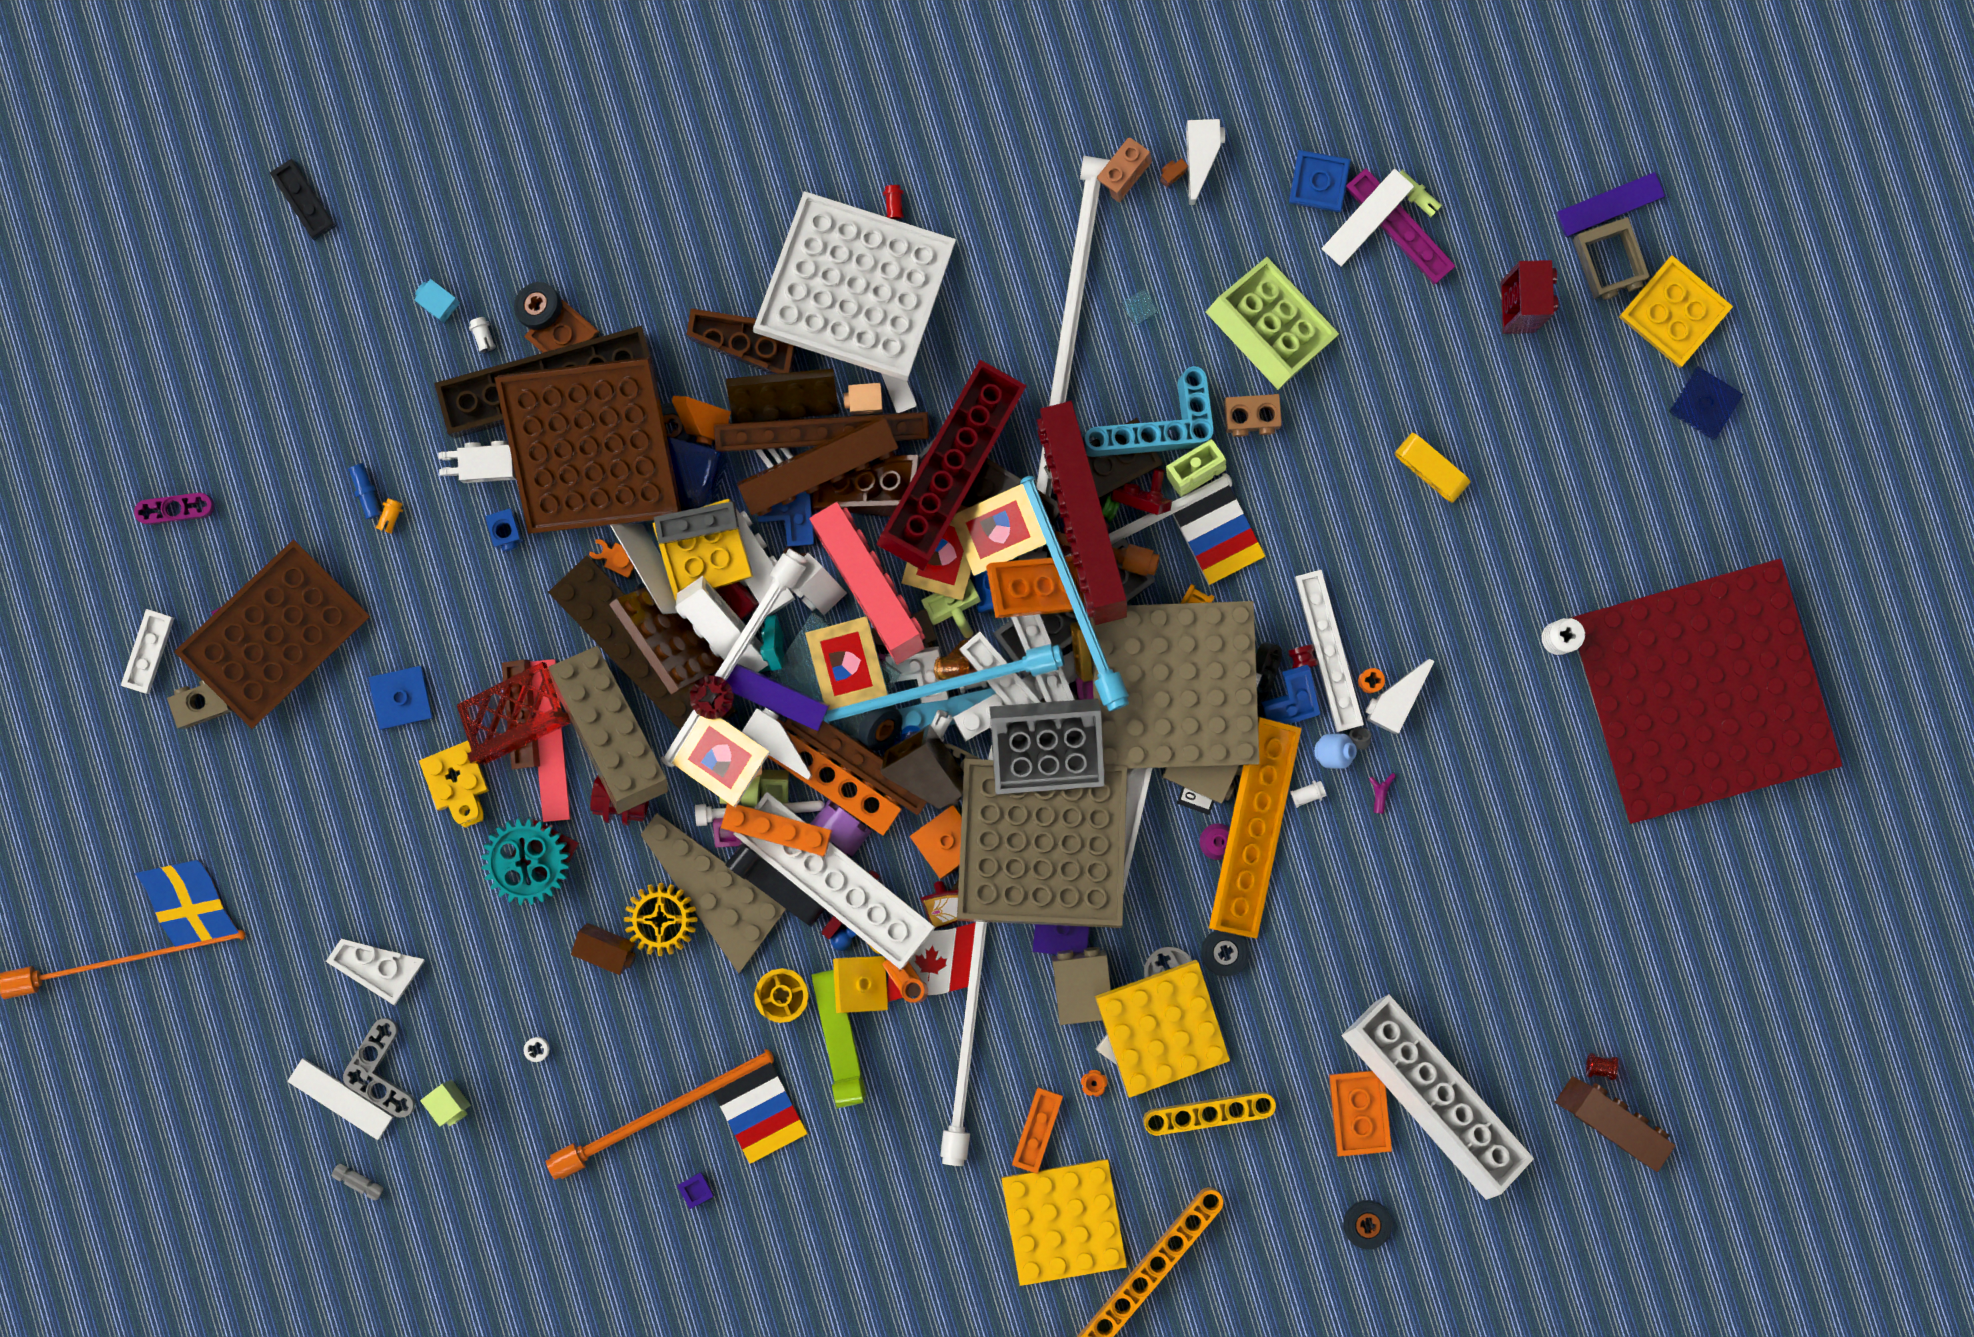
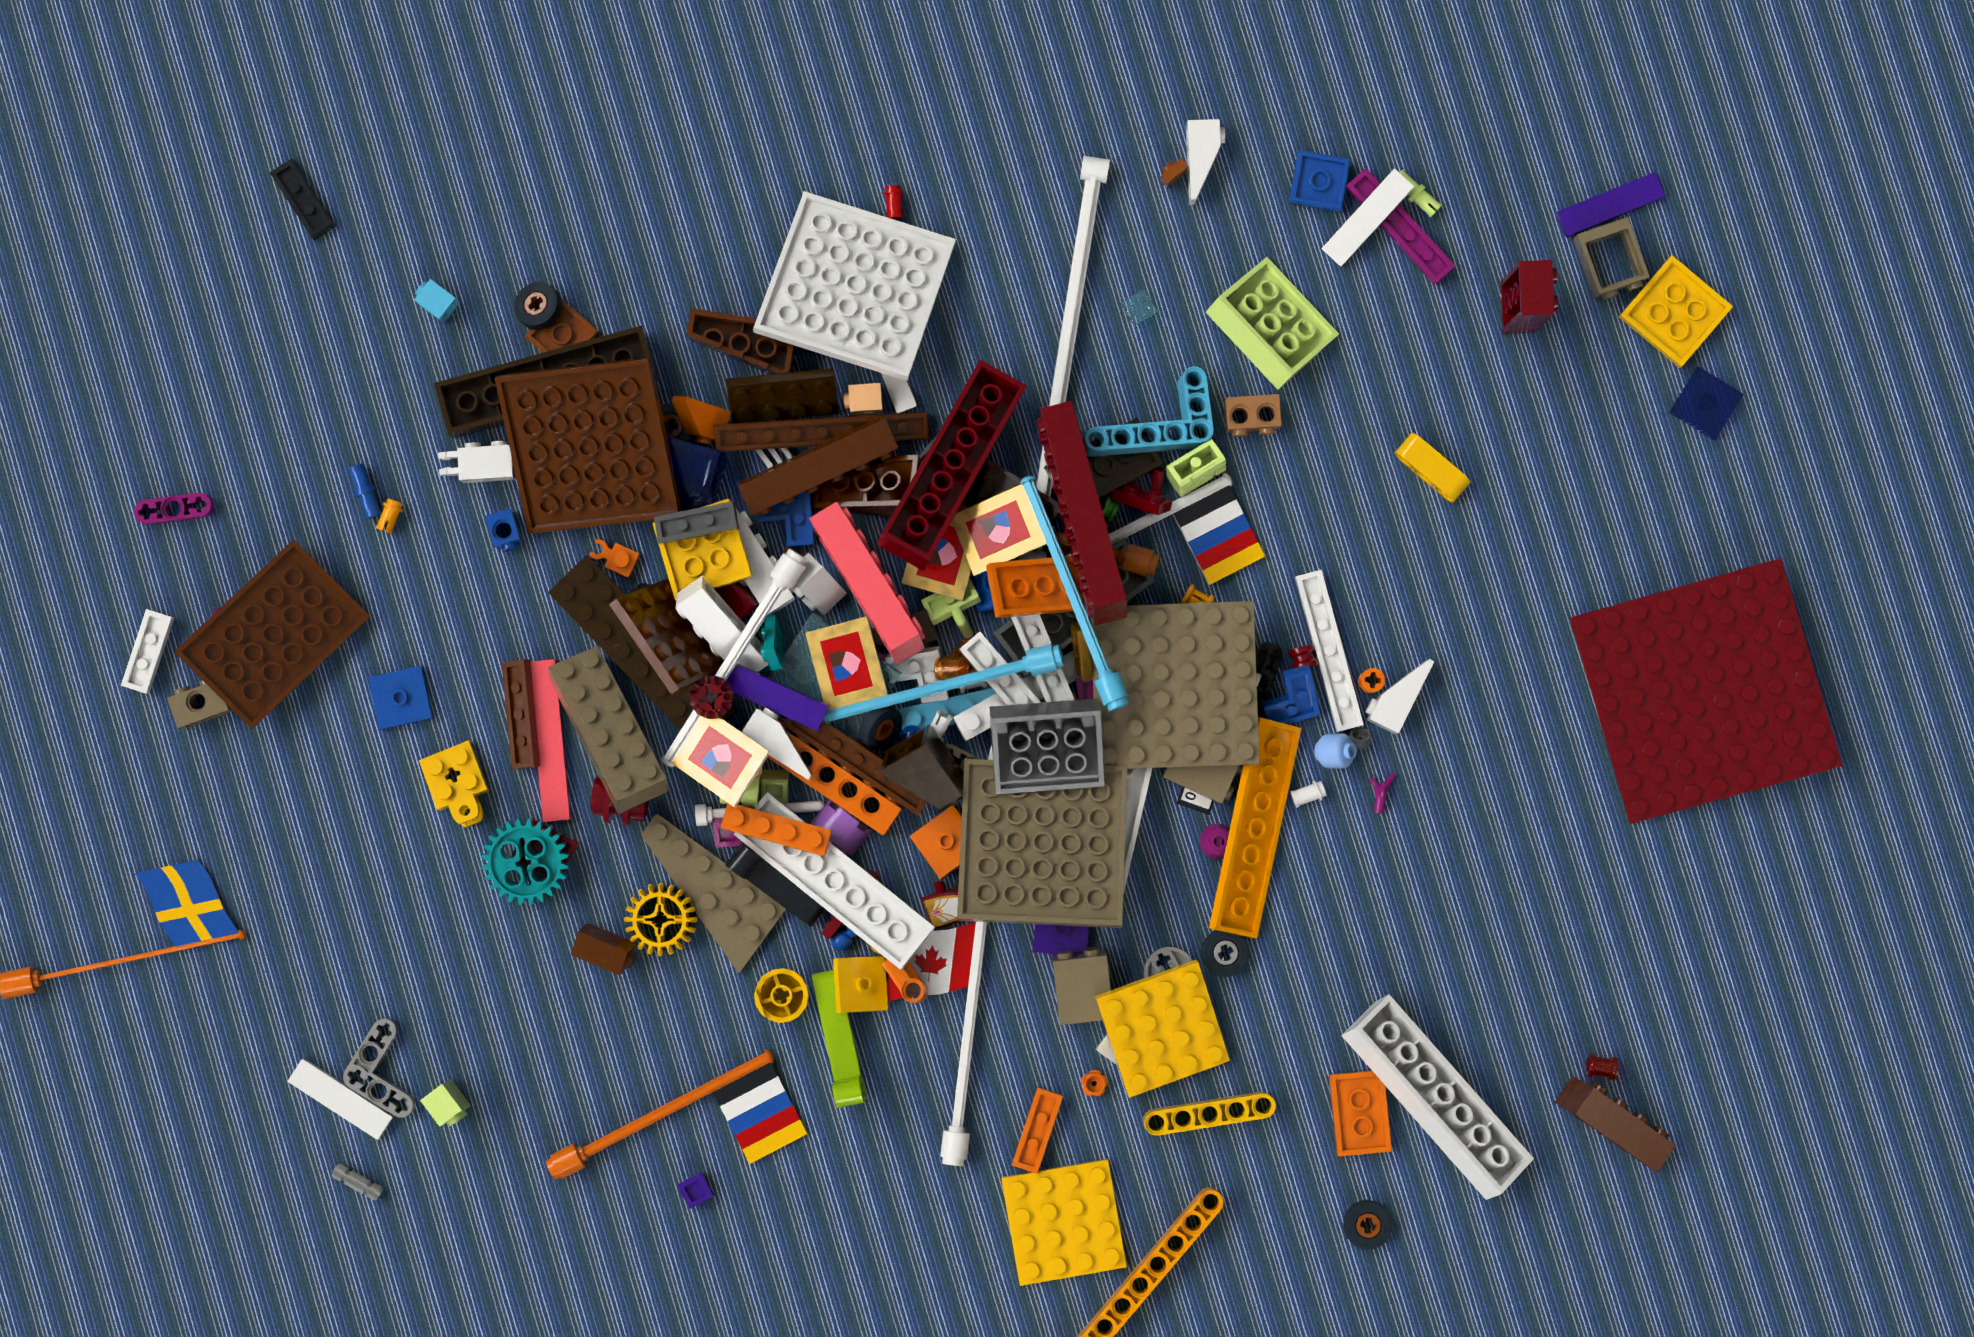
(376, 969): white wing -> none
(482, 334): white pin -> none
(514, 736): clear red fence -> none
(539, 1057): white bush -> none
(647, 563): white piece -> none
(1125, 168): nougat bracket -> none
(1570, 629): white piece -> none

